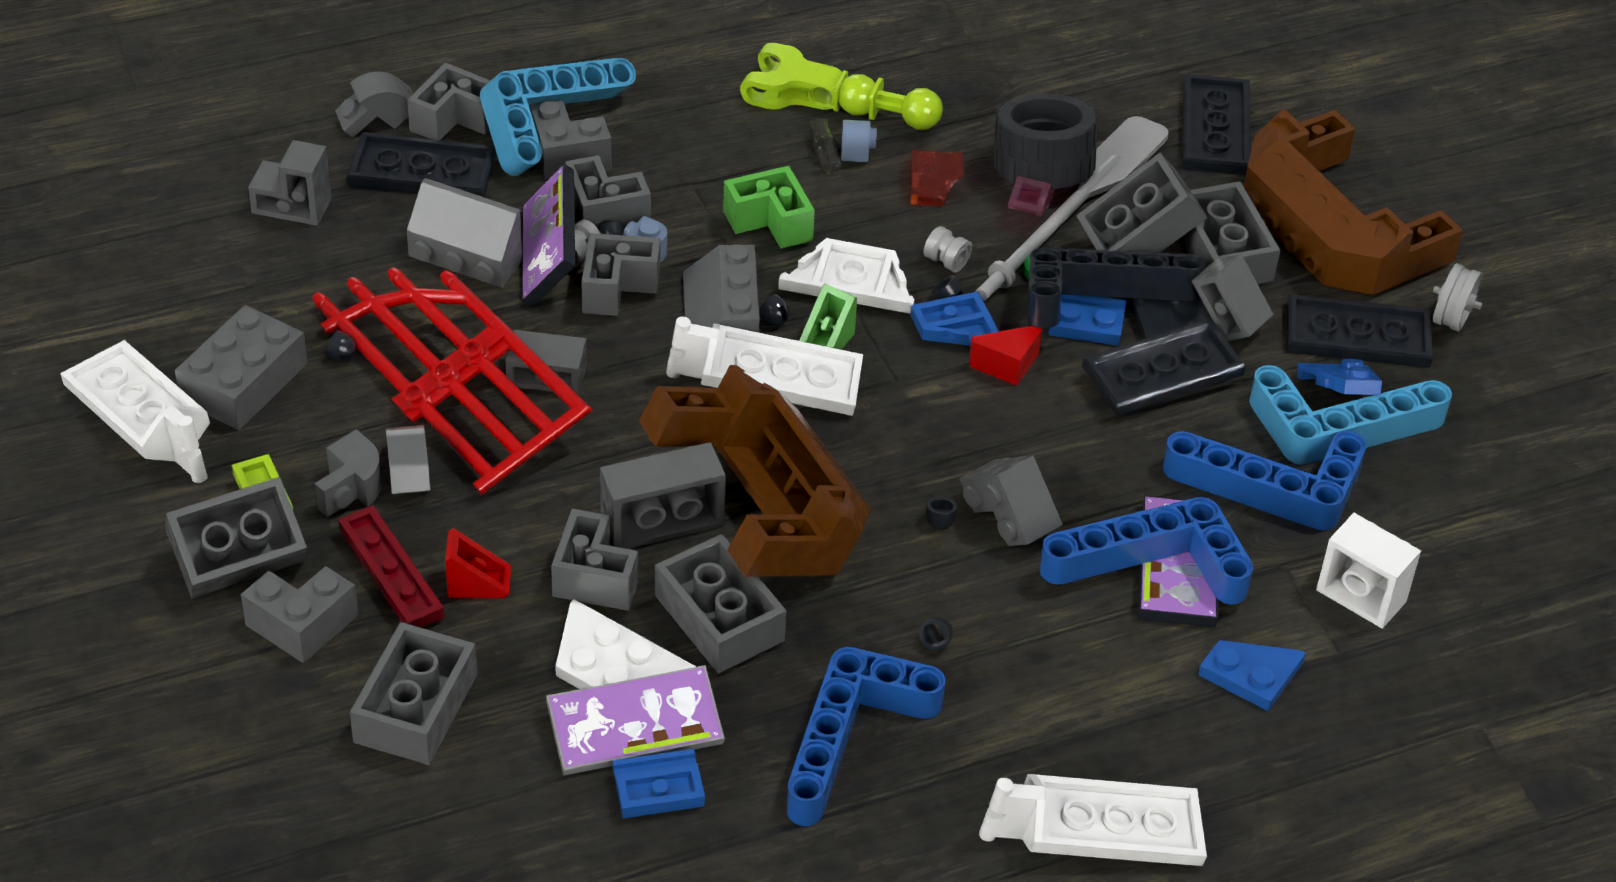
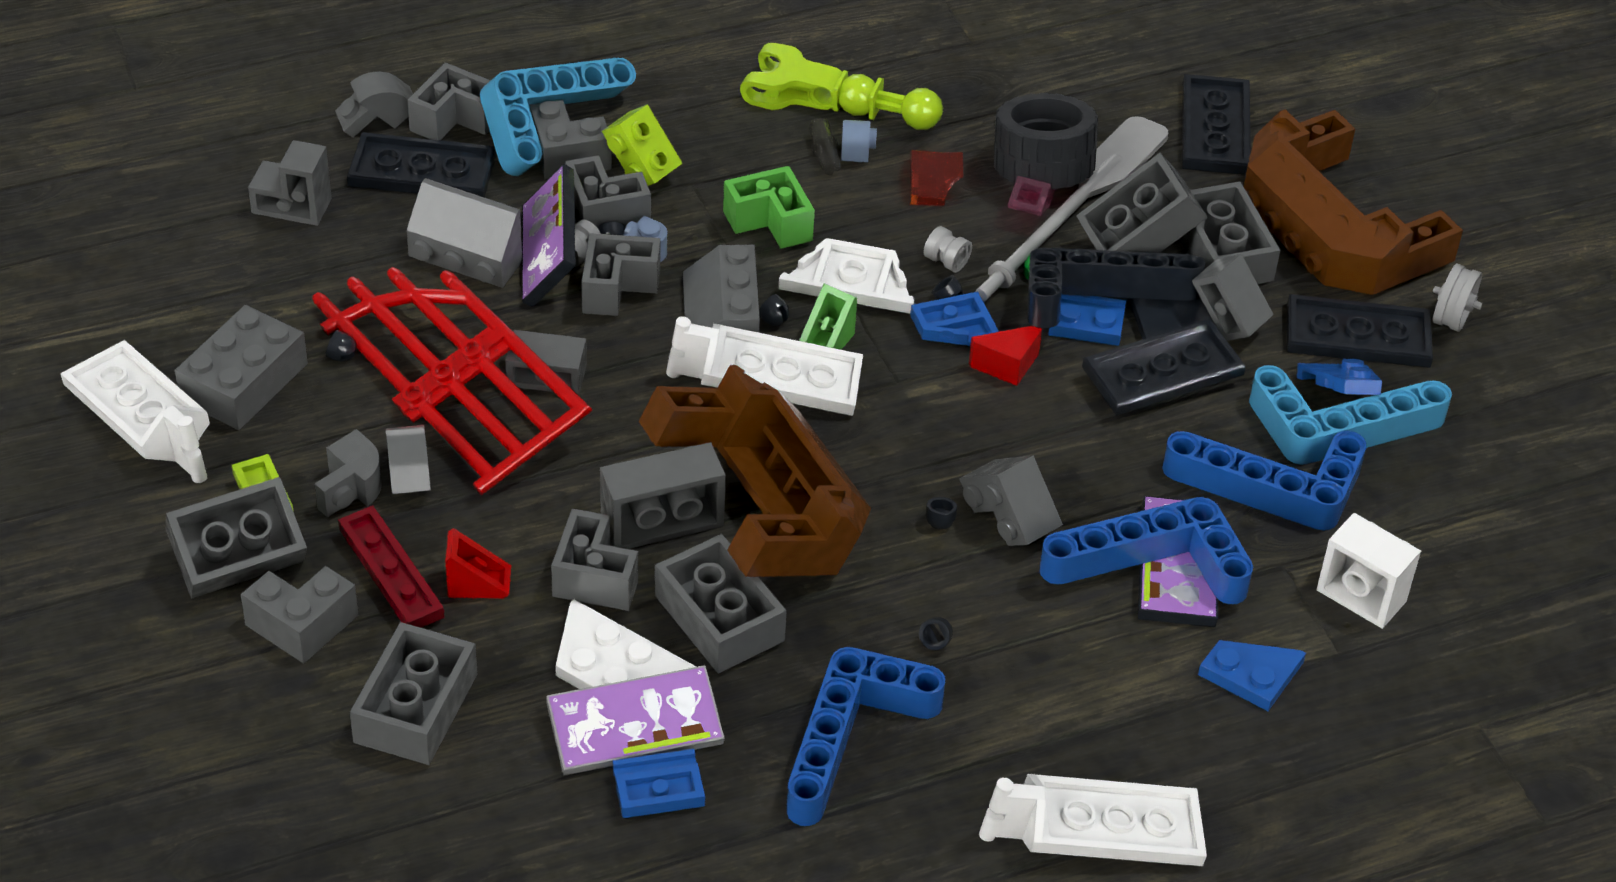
(642, 145): none -> lime brick

